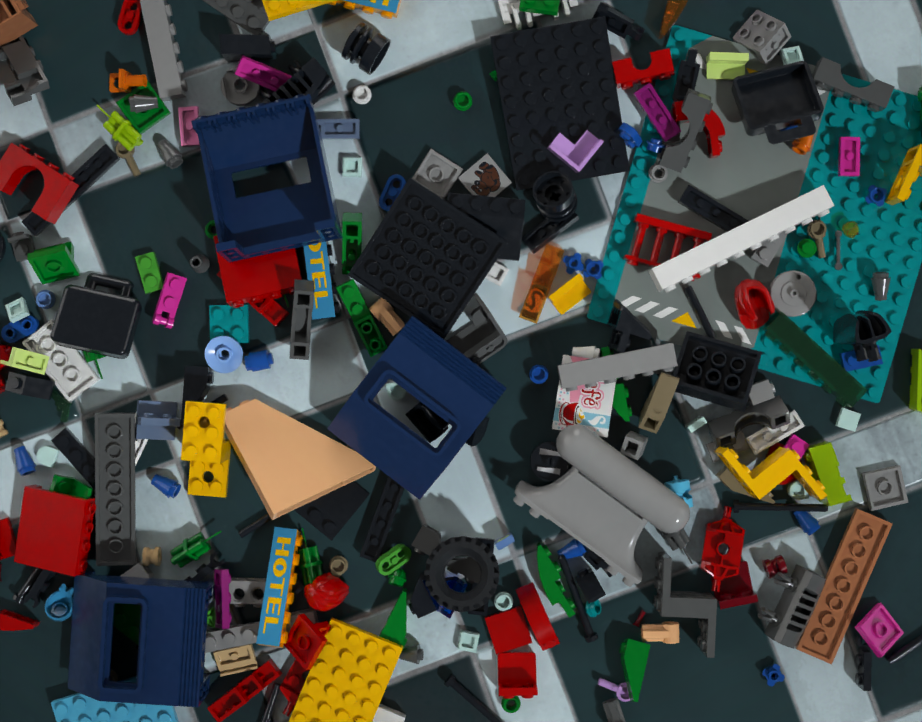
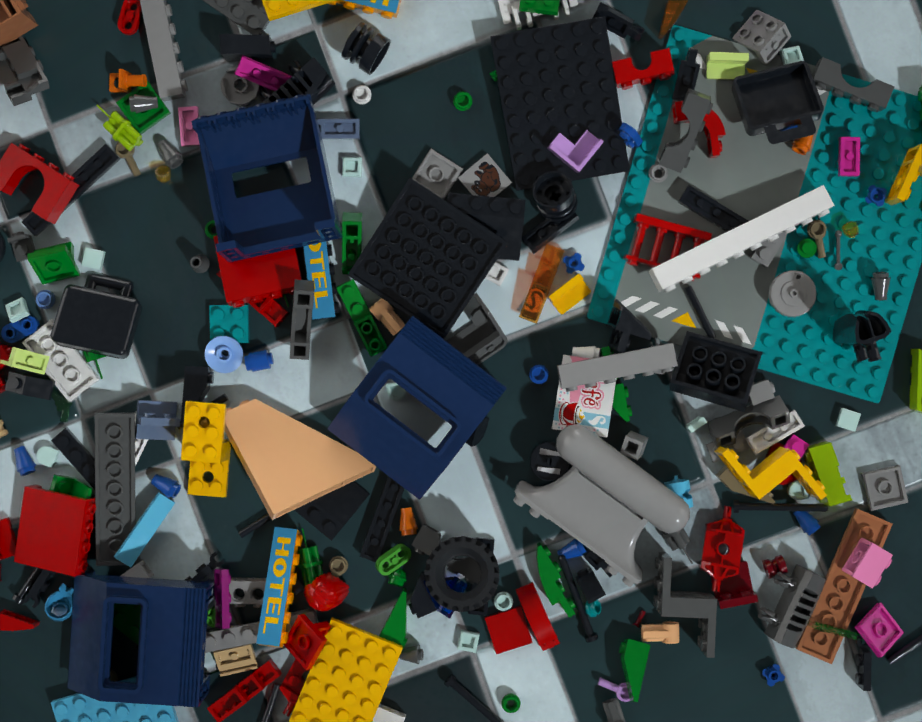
(93, 258): none -> light aqua tile
(144, 529): none -> medium azure tile
(149, 272): bright green plate -> none
(152, 556): tan wheel -> none
(163, 174): none -> clear yellow hinge
(169, 300): dark pink plate -> none
(190, 549): green piece -> none
(390, 192): blue plate -> none
(407, 522): none -> orange cone
(427, 422): black piece -> none
(504, 541): medium blue tile -> none
(517, 674): red bracket -> none
(597, 272): blue plate -> none
(655, 145): blue plate -> none
(657, 112): magenta plate -> none
(657, 403): dark tan slope -> none
(753, 303): red hair -> none
(814, 360): clear green brick -> none
(827, 629): none -> green piece
(850, 363): blue plate -> none
(867, 563): none -> bright pink brick

